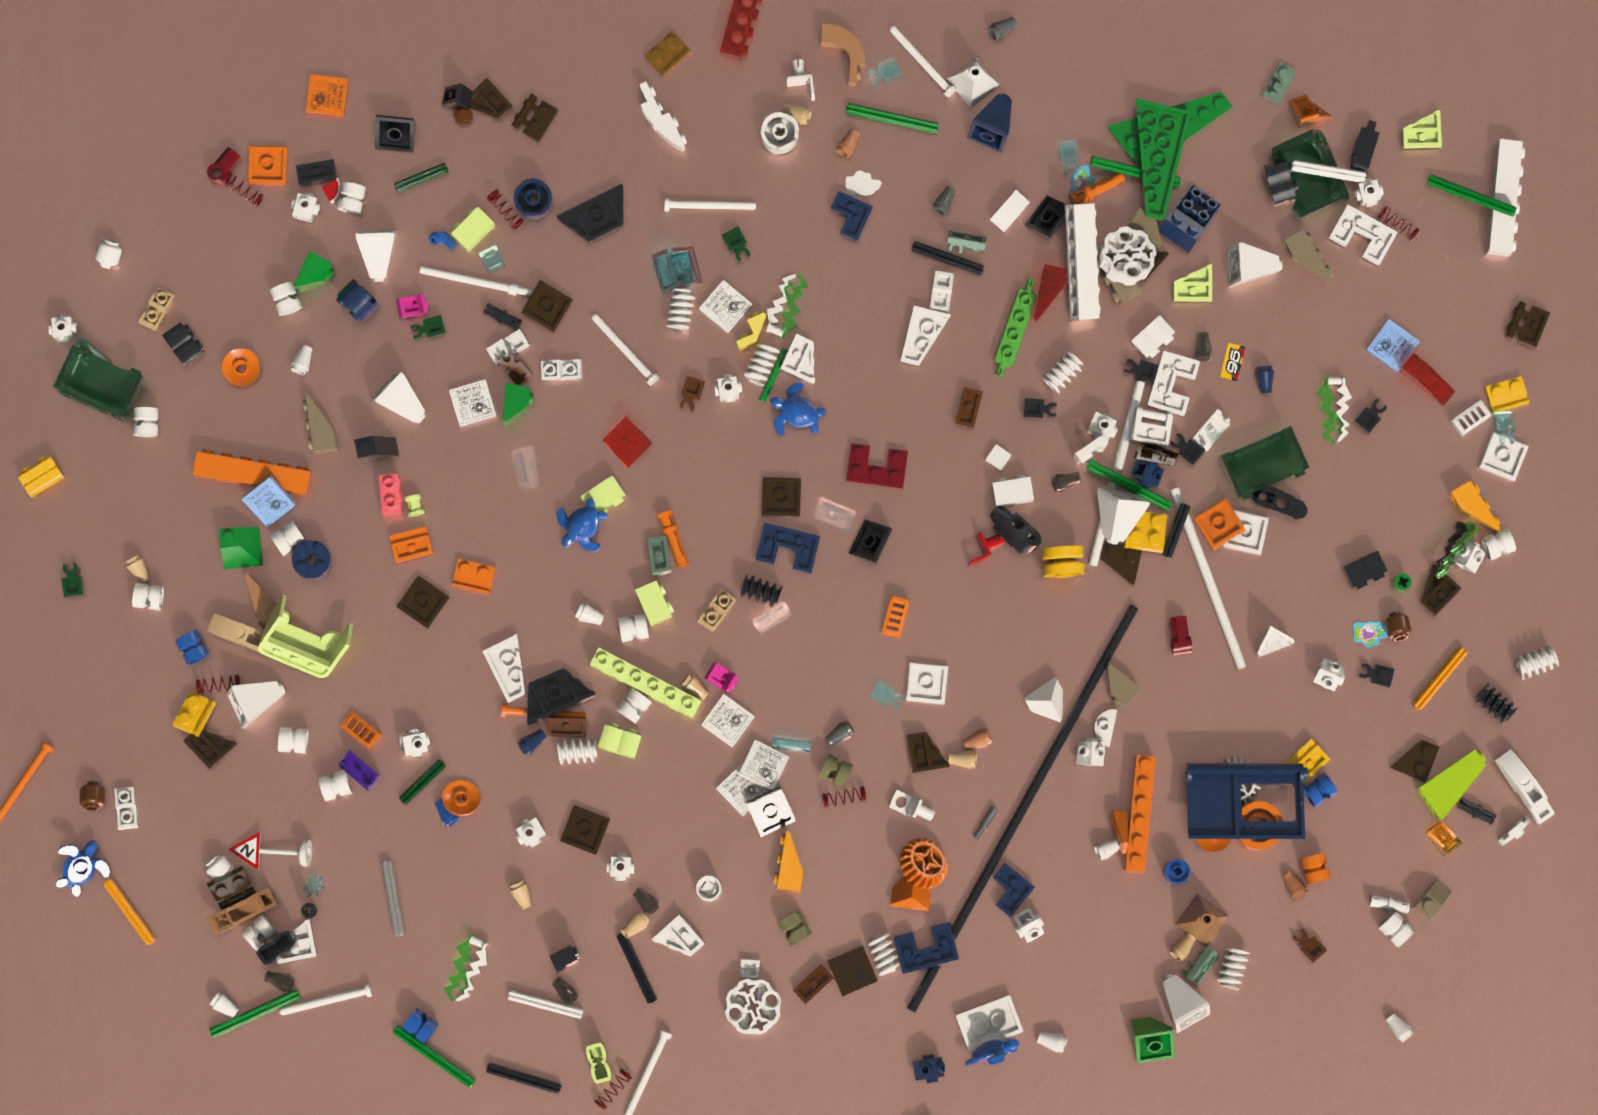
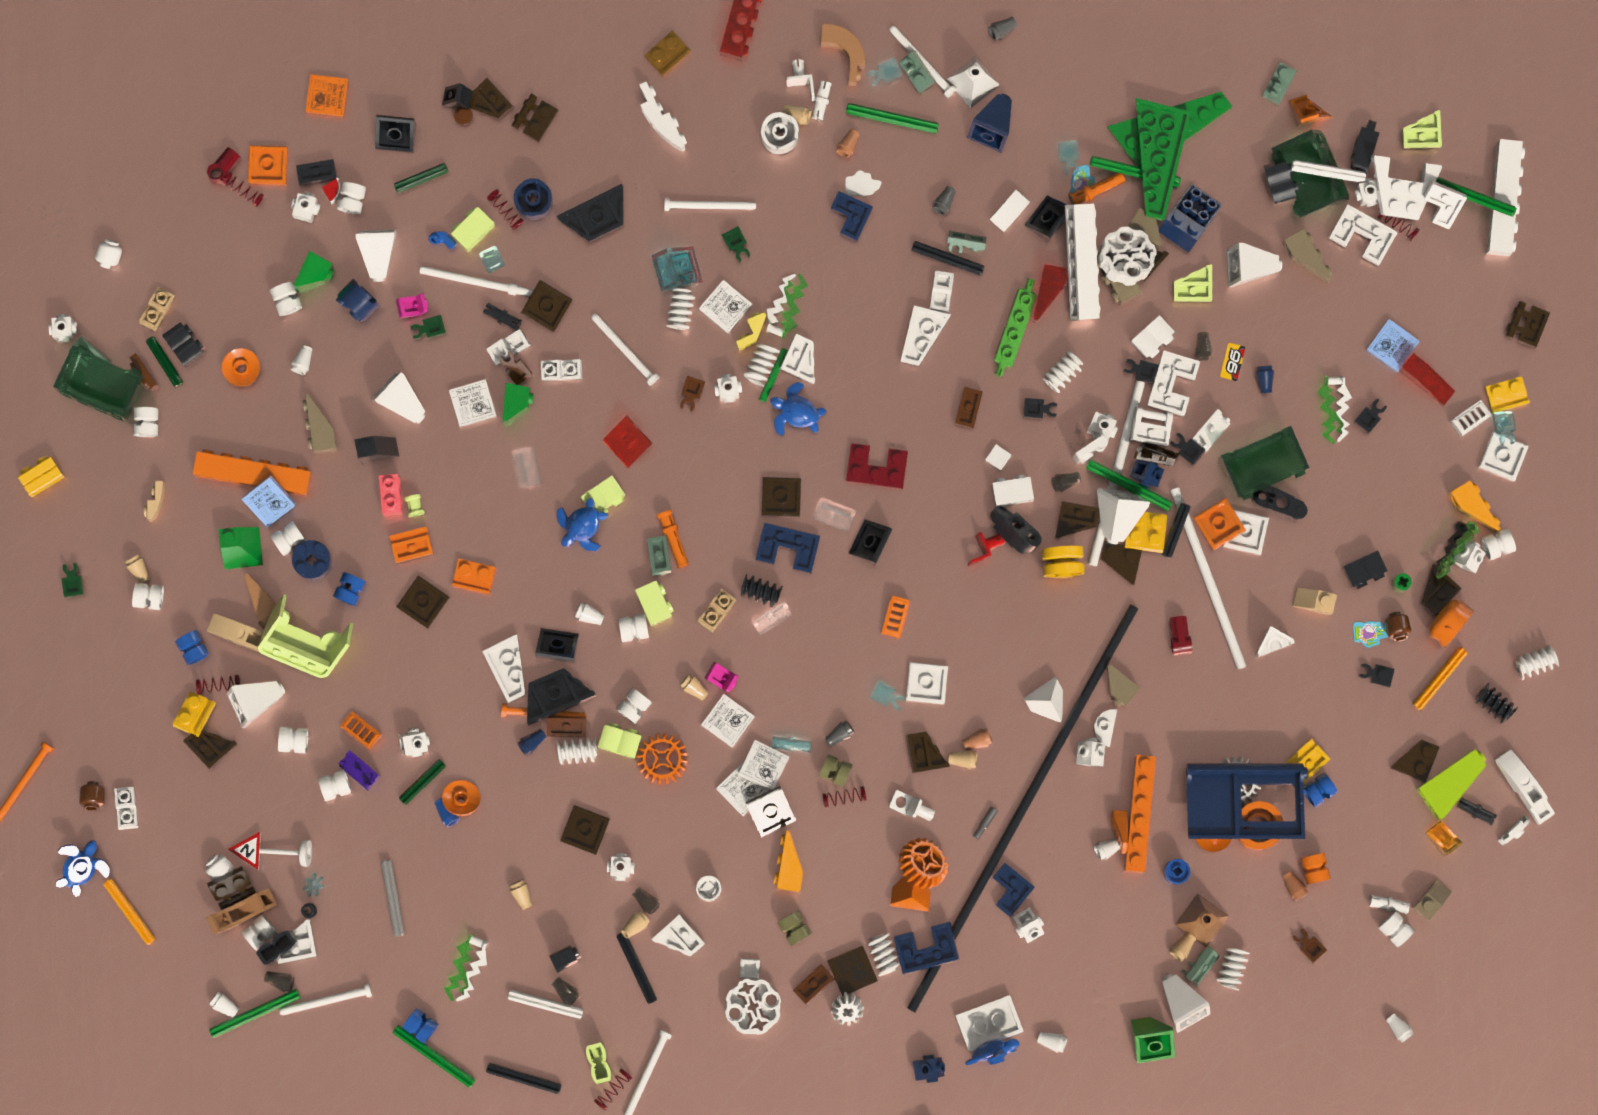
(148, 380): none -> reddish brown plate
(153, 506): none -> tan slope
(164, 361): none -> dark green axle
(344, 594): none -> blue wheel
(535, 826): white brick -> none
(557, 645): none -> black slope
(645, 683): yellowish green brick -> none
(673, 746): none -> orange gear
(821, 100): none -> white pin
(848, 1002): none -> white gear
(917, 71): none -> sand green plate
(1075, 518): none -> dark brown wing
(1315, 600): none -> tan slope
(1329, 674): white brick -> none
(1402, 197): none -> white wing
(1449, 203): none -> white plate
(1449, 621): none -> orange piece

